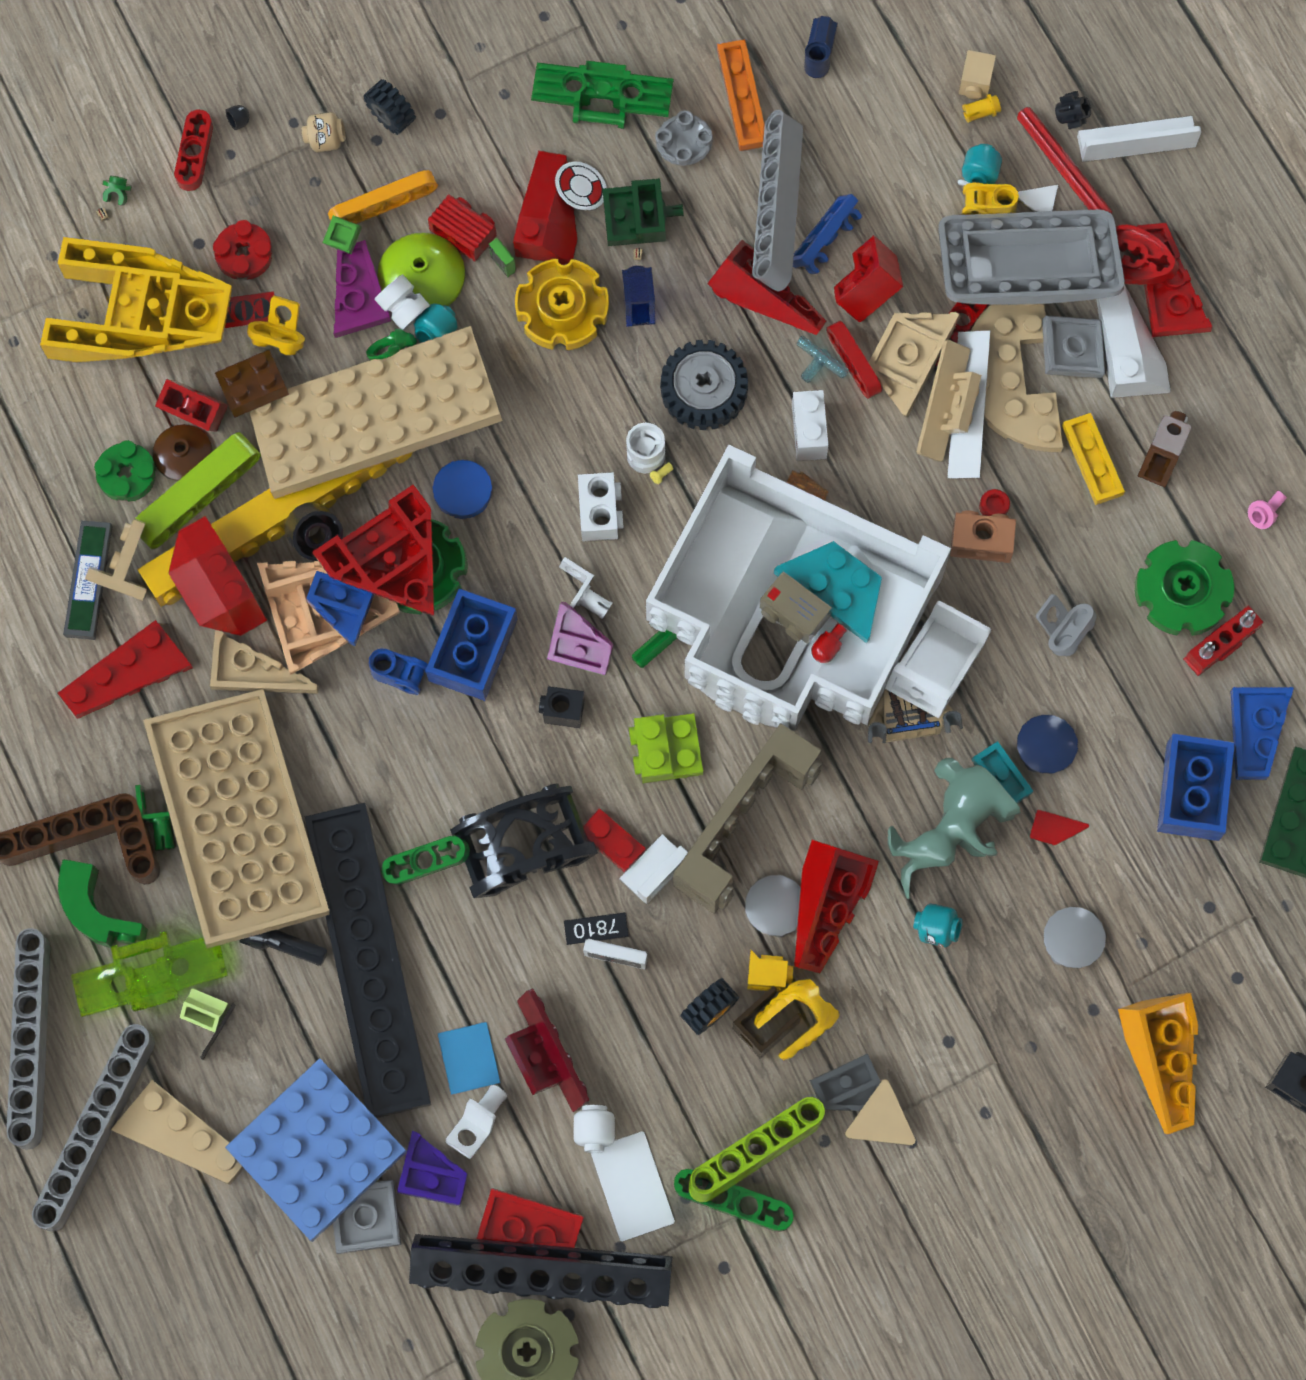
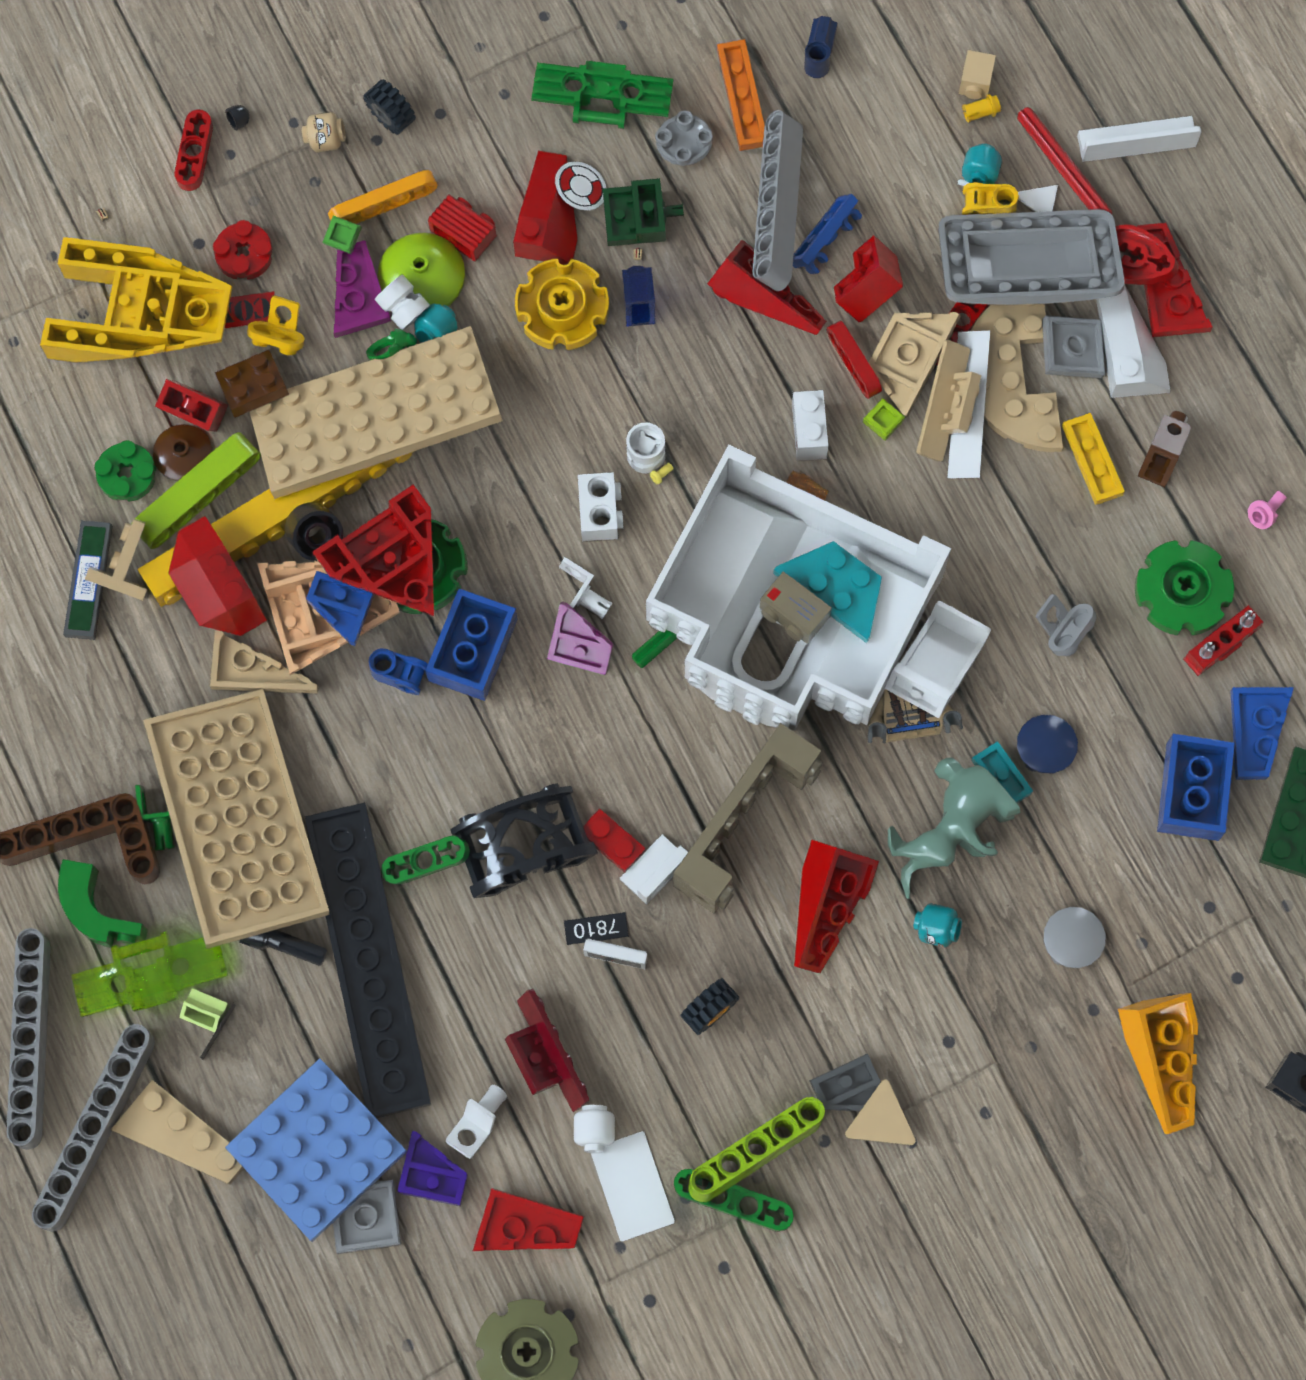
(117, 185): green plate -> none
(134, 665): red wing -> none
(462, 489): blue tile -> none
(468, 1058): dark azure sticker -> none
(502, 257): bright green tile -> none
(554, 1260): black brick -> none
(572, 716): black brick -> none
(666, 747): lime plate -> none
(712, 402): wheel -> none
(738, 1024): dark brown piece -> none
(768, 972): yellow window -> none
(773, 905): light grey dish -> none
(807, 993): yellow piece -> none
(821, 358): clear light blue piece -> none
(828, 644): red cylinder -> none
(883, 419): none -> lime tile
(968, 545): nougat brick -> none
(994, 502): red tile -> none
(1054, 828): red sticker -> none
(1073, 110): black gear -> none

